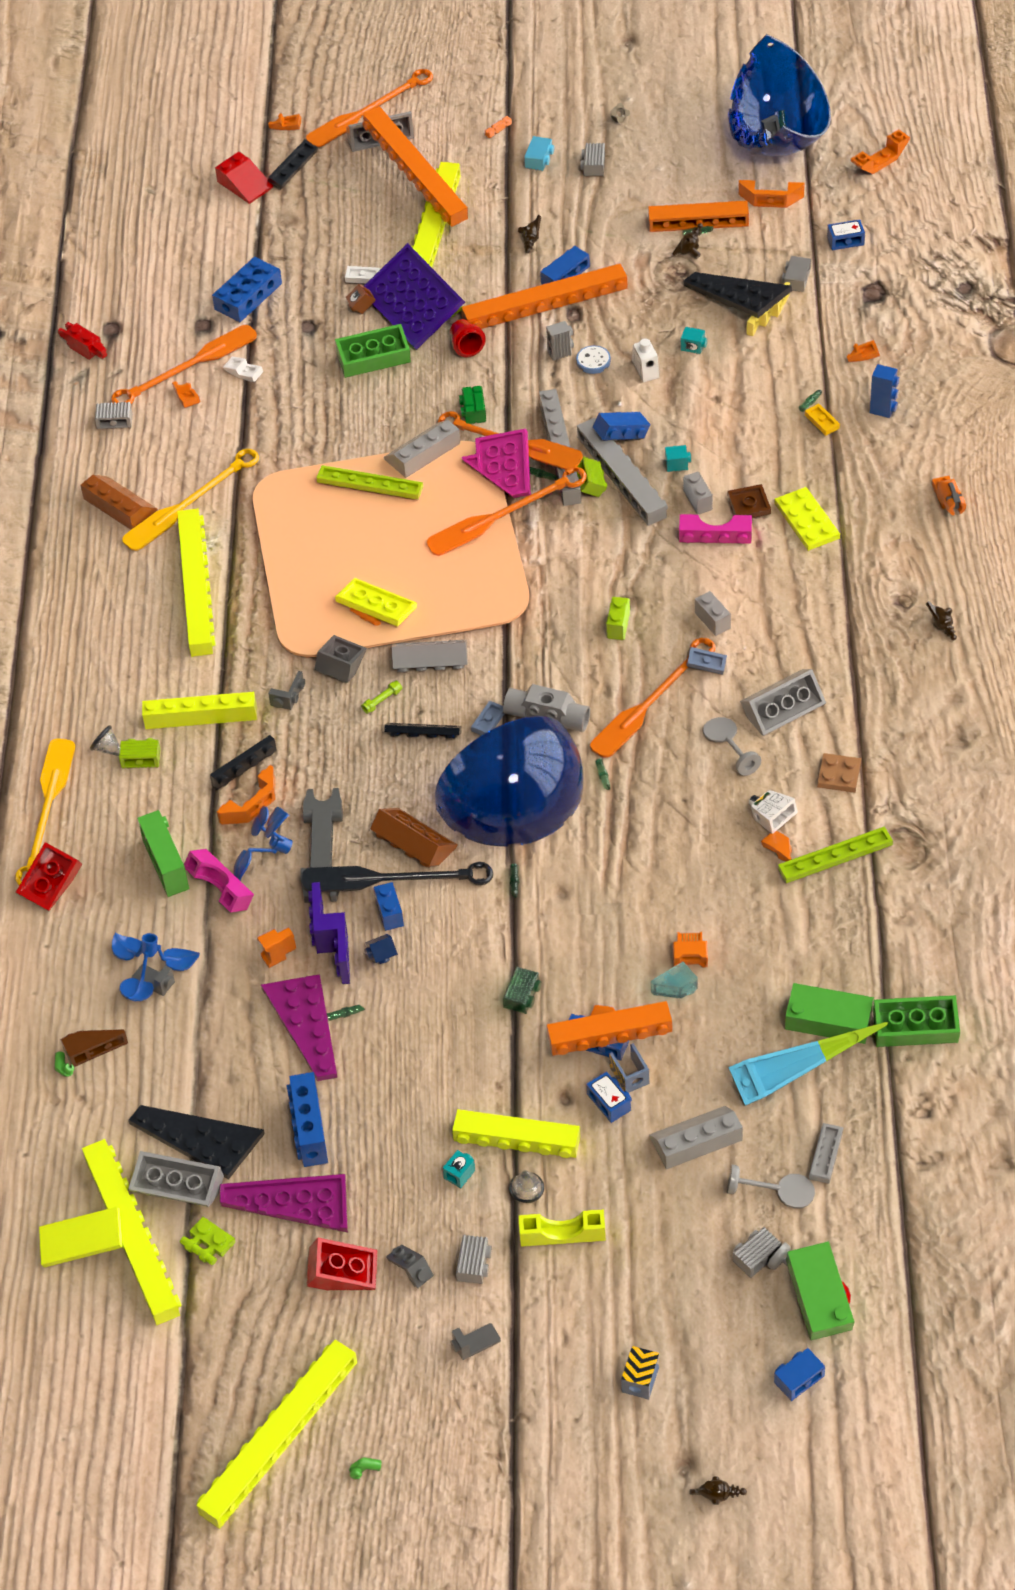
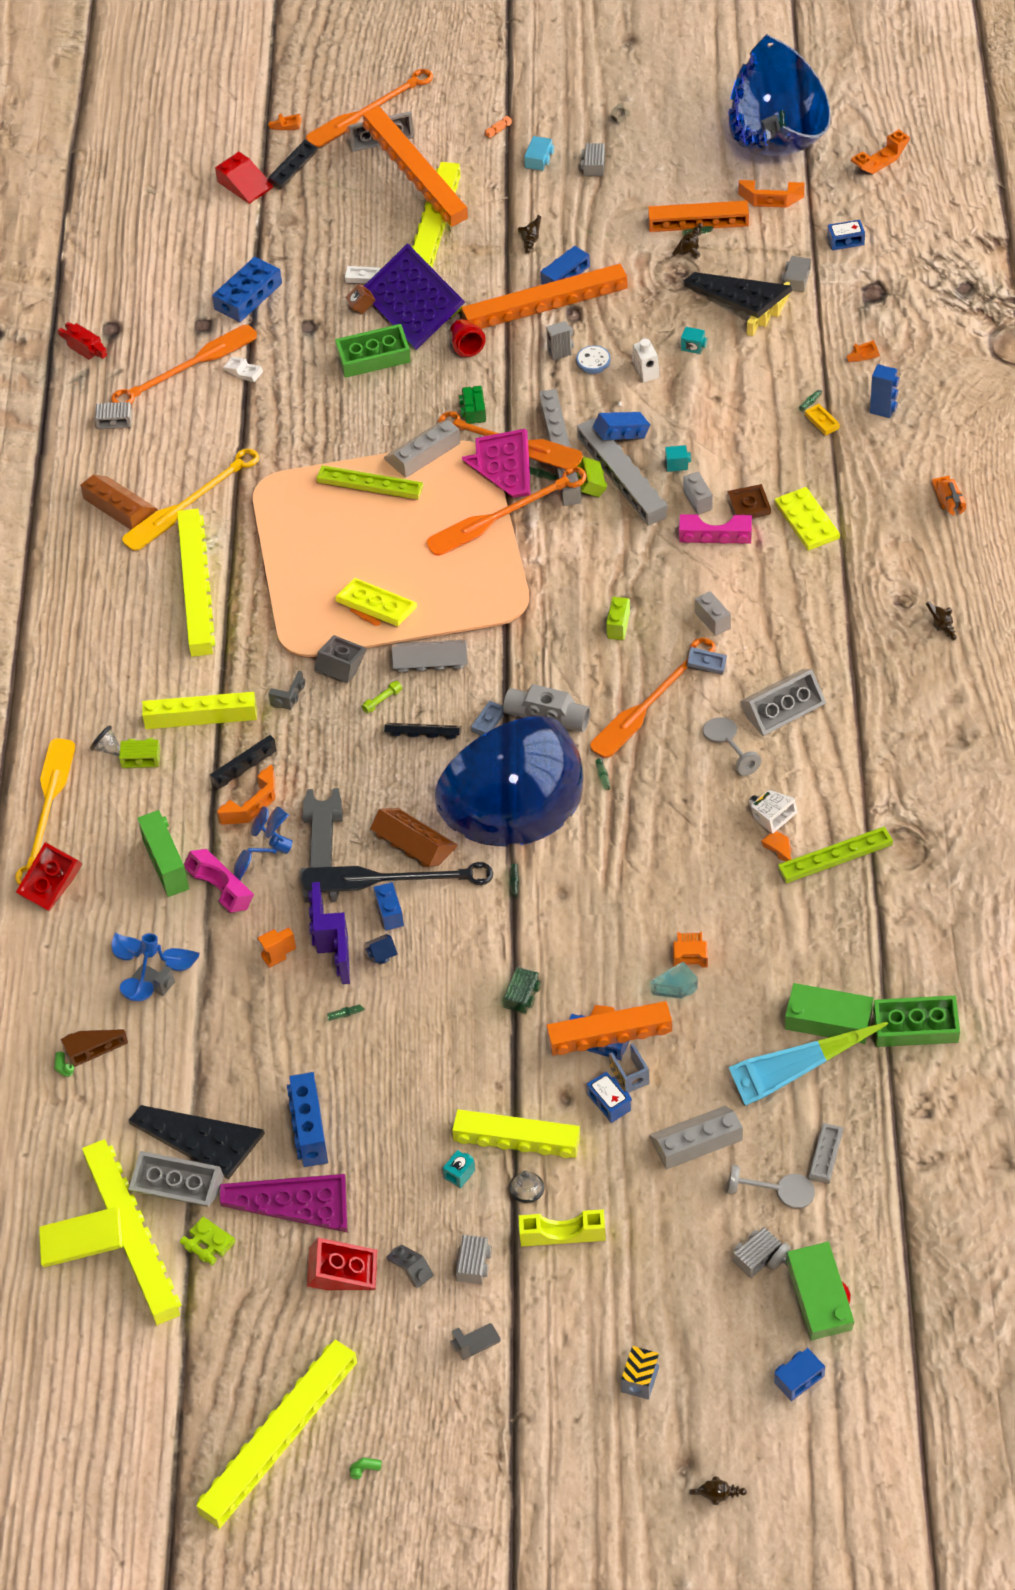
(186, 394): orange slope -> none
(304, 1016): magenta wing -> none
(839, 772): medium nougat plate -> none

